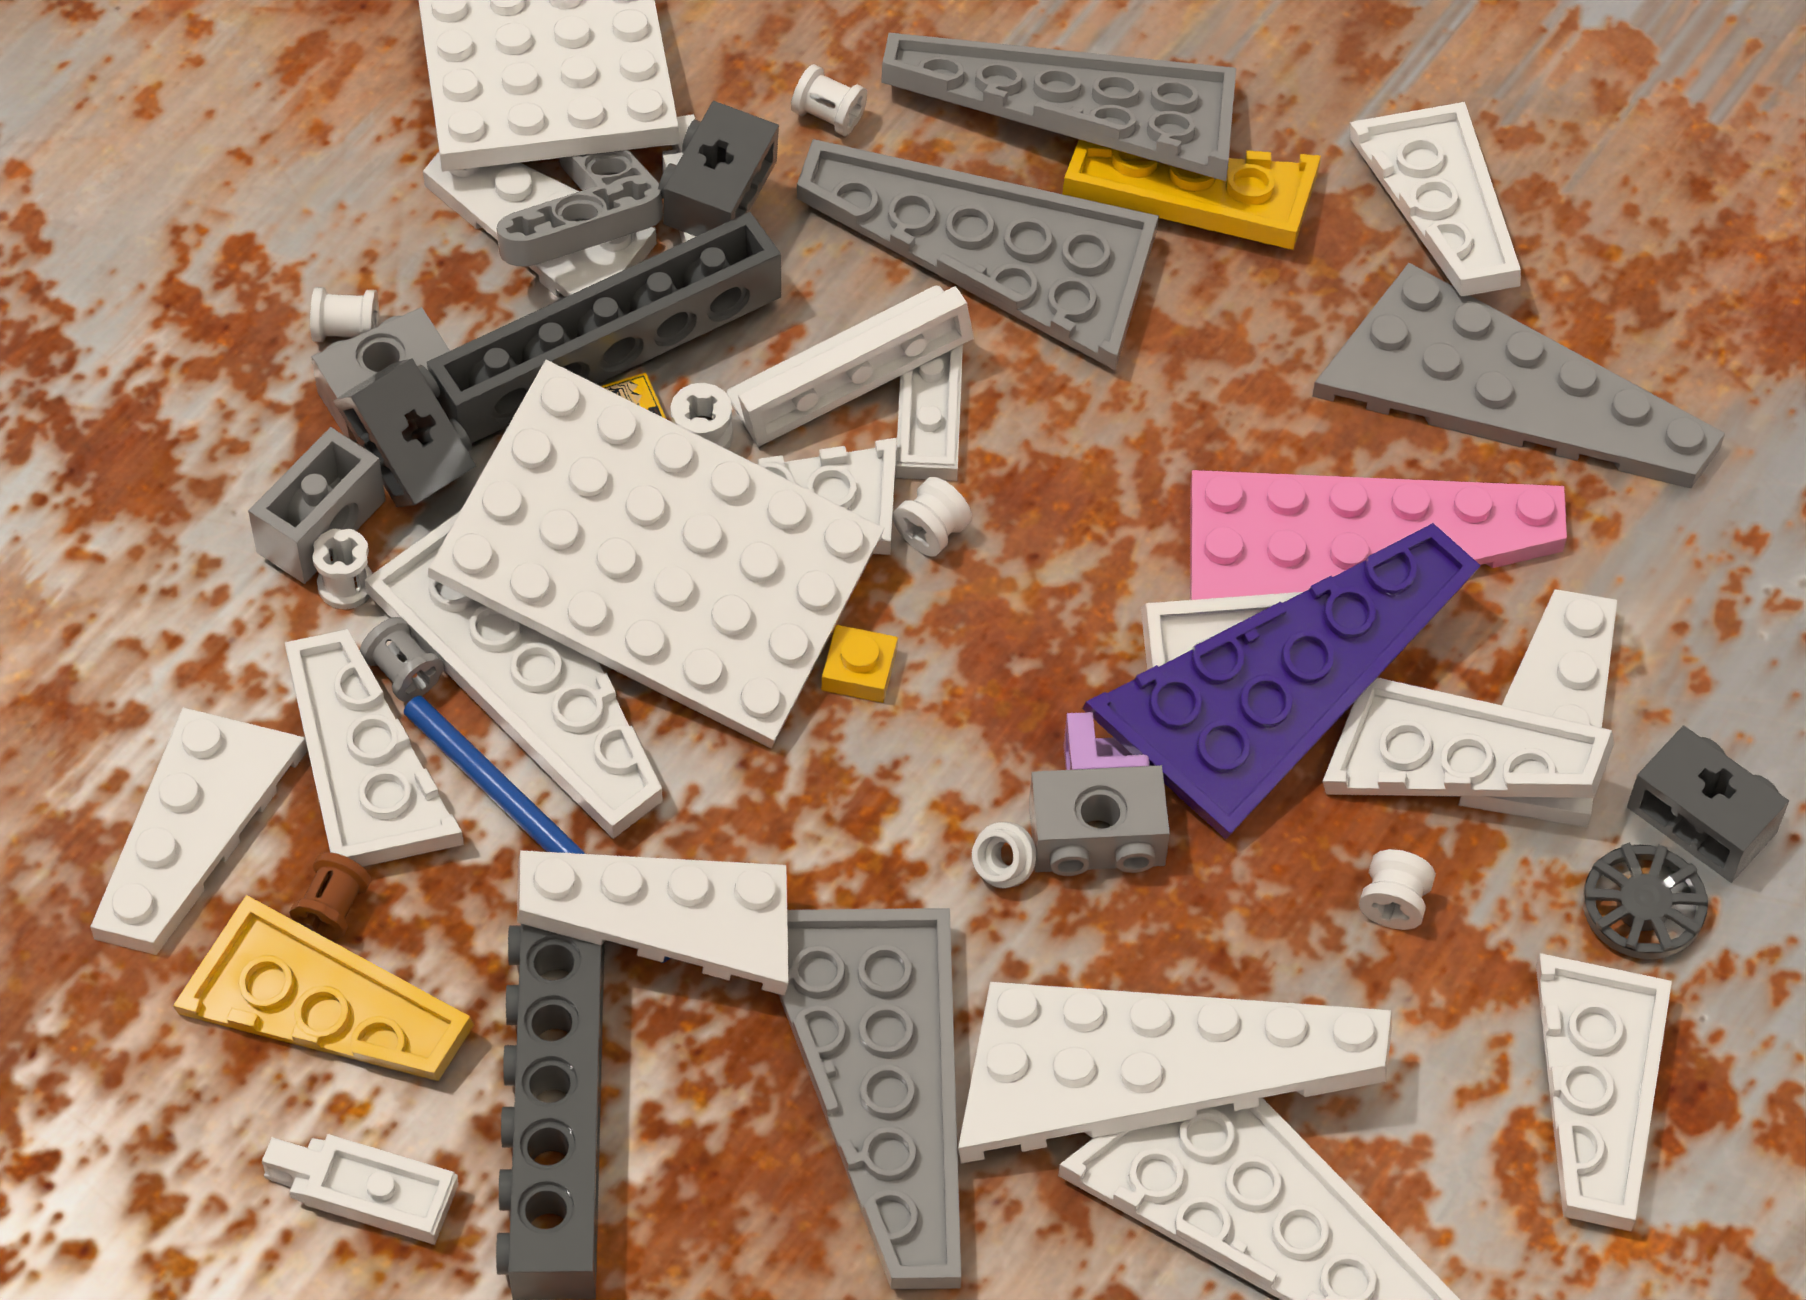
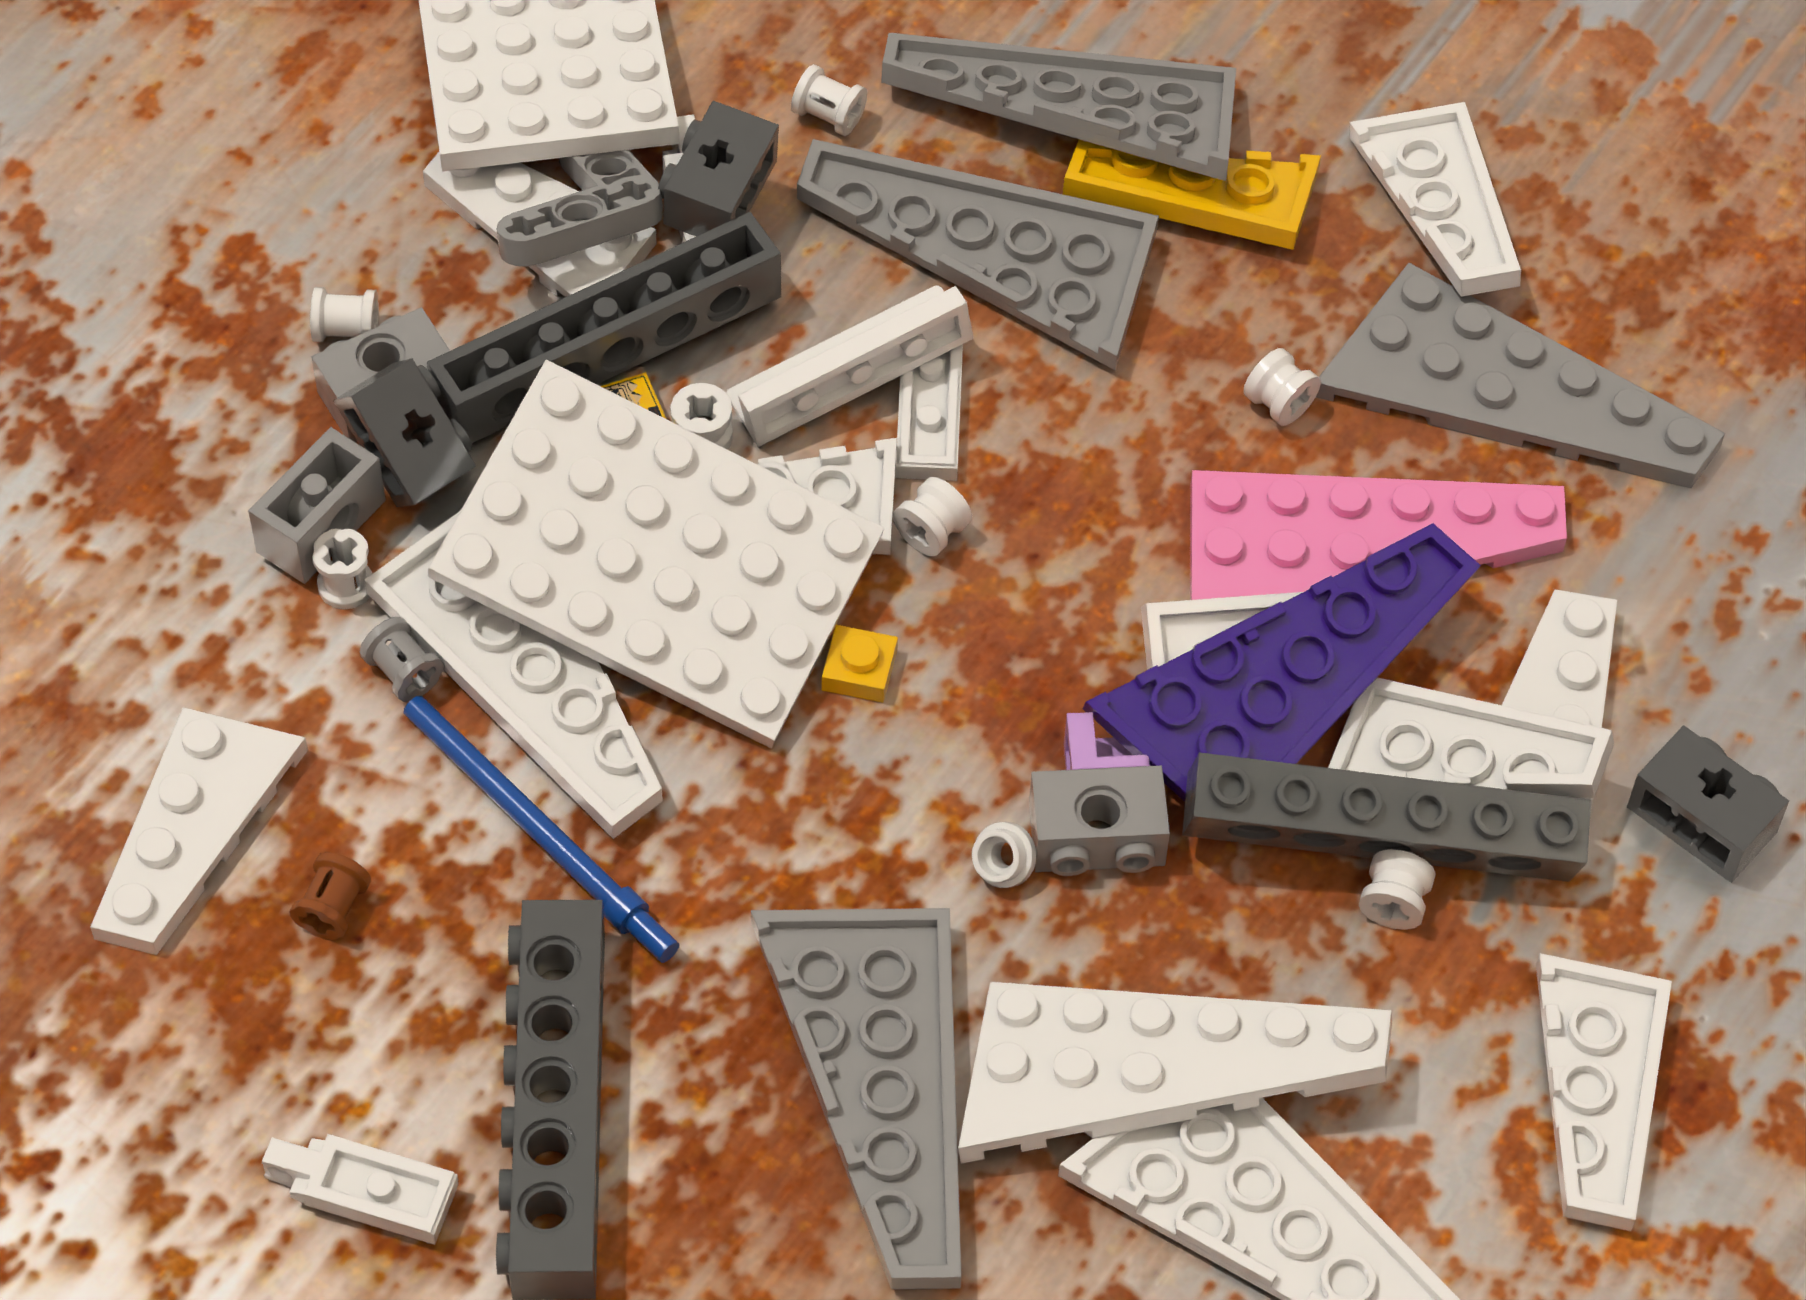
(310, 992): yellow wing -> none
(366, 775): white wing -> none
(688, 910): white wing -> none
(1282, 386): none -> white wheel
(1379, 812): none -> dark grey brick
(1645, 901): dark grey wheel -> none

